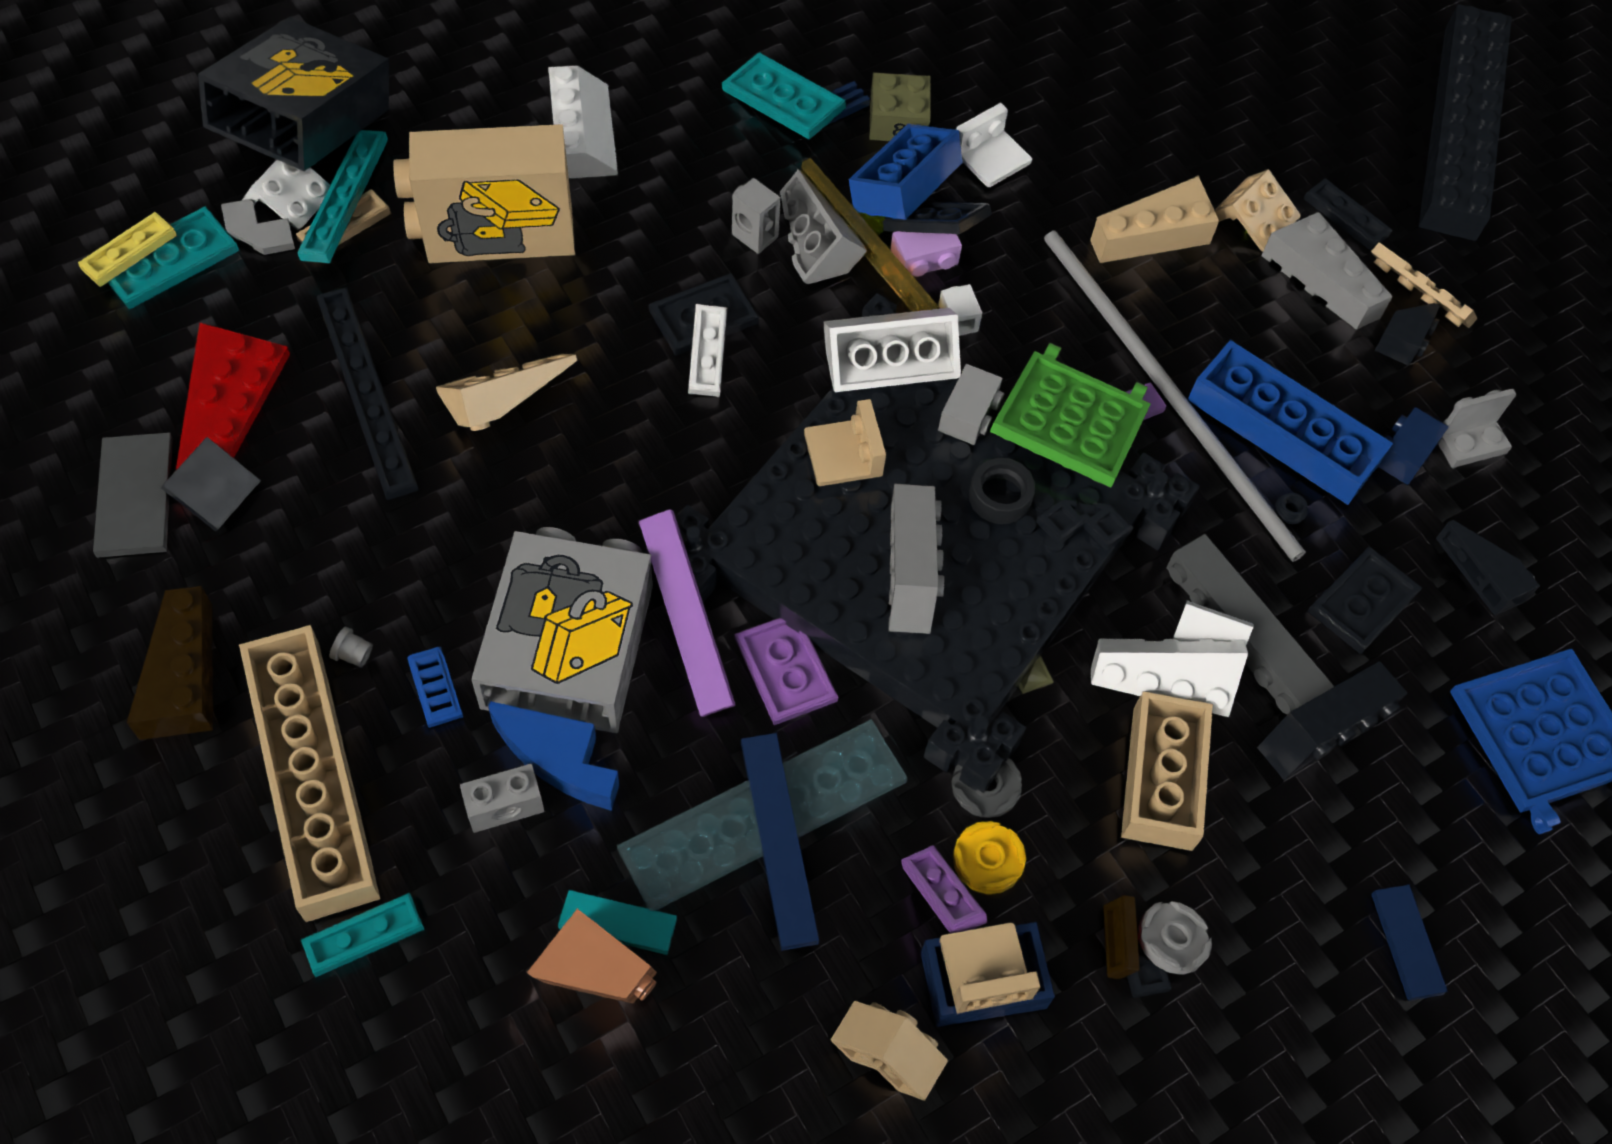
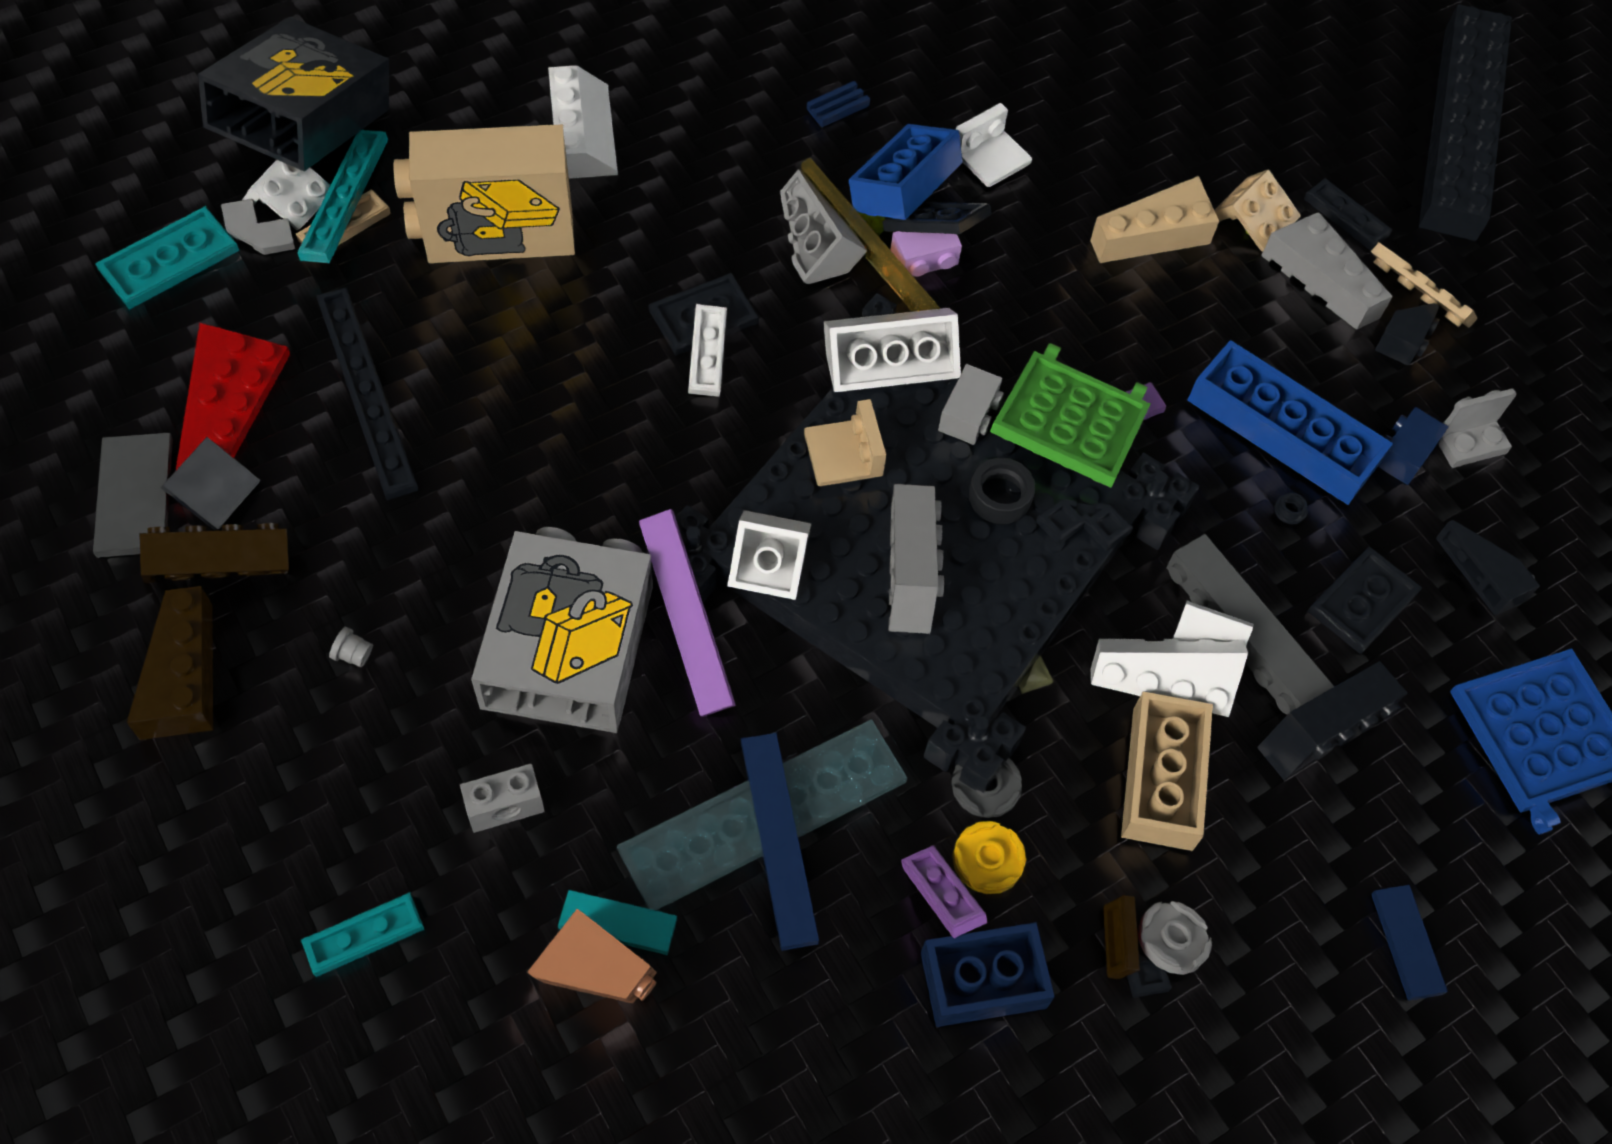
(127, 249): light yellow tile -> none
(213, 552): none -> dark brown wedge
(308, 774): tan brick -> none
(429, 665): blue slope -> none
(485, 399): tan wedge -> none
(558, 752): blue slope -> none
(755, 215): light grey brick -> none
(769, 554): none -> white slope
(784, 95): teal tile -> none
(785, 670): medium lavender tile -> none
(891, 1046): tan brick -> none
(898, 102): olive brick -> none
(964, 303): white brick -> none
(987, 968): tan bracket -> none
(1176, 398): light grey piece -> none

